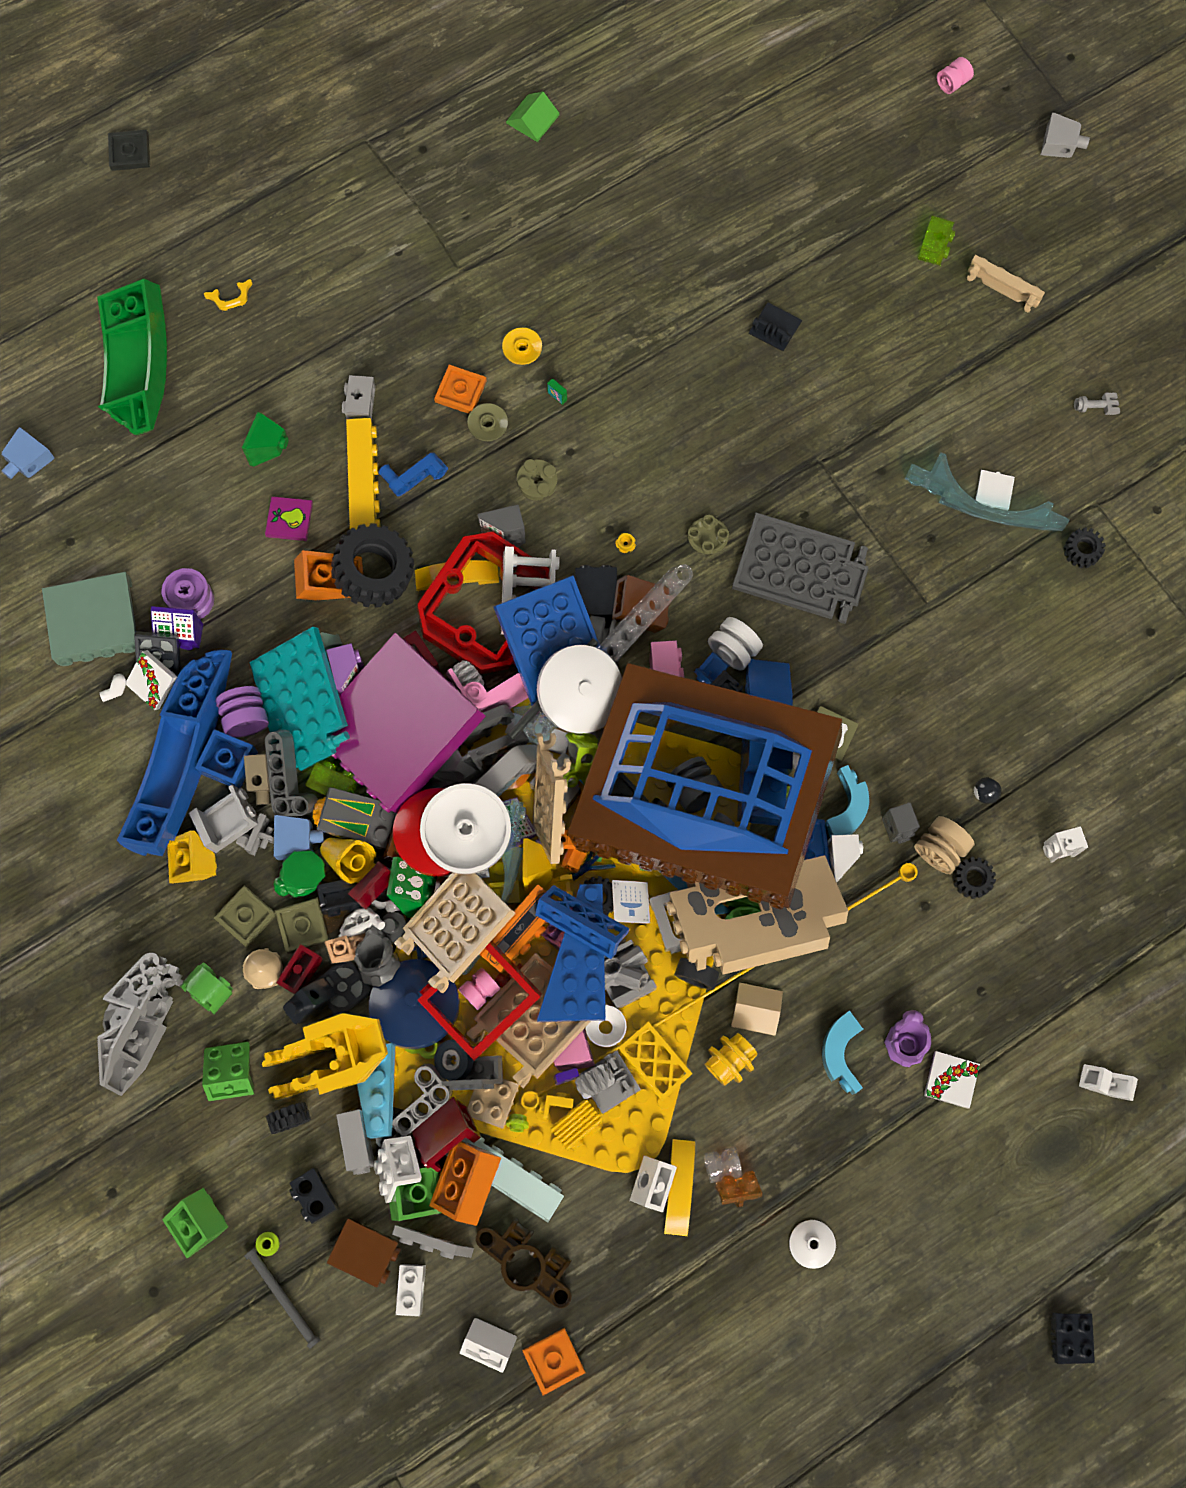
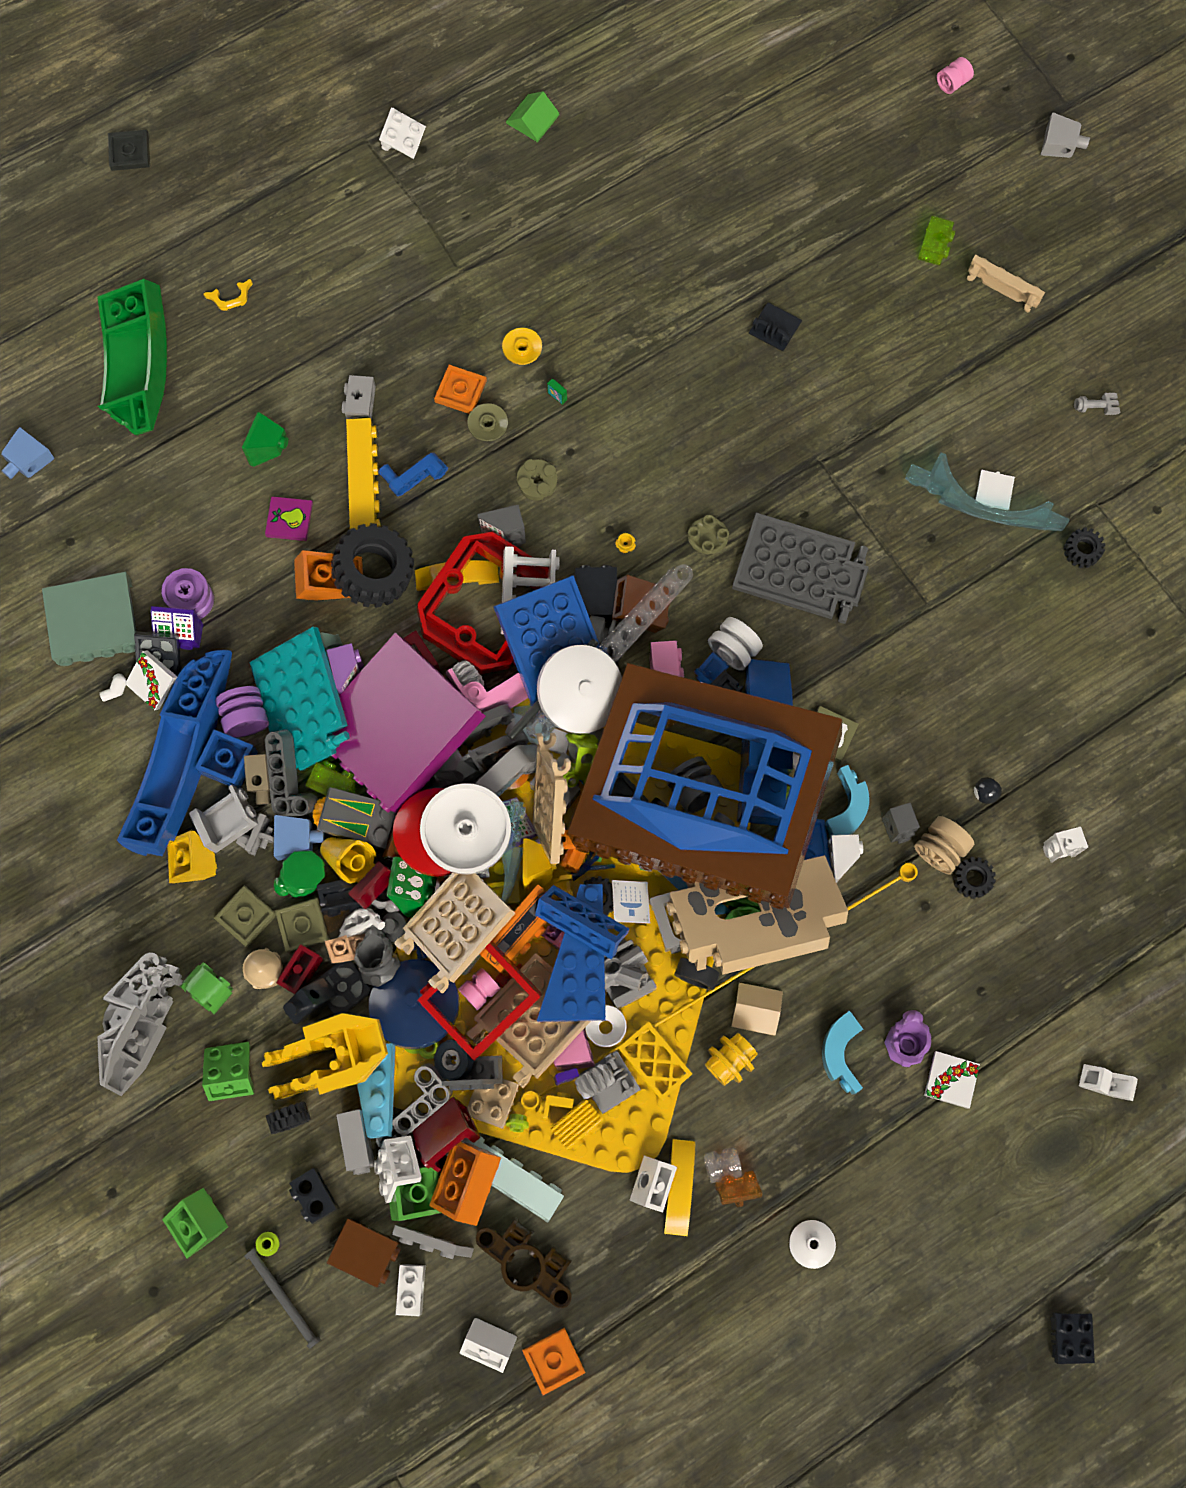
(401, 133): none -> white hinge

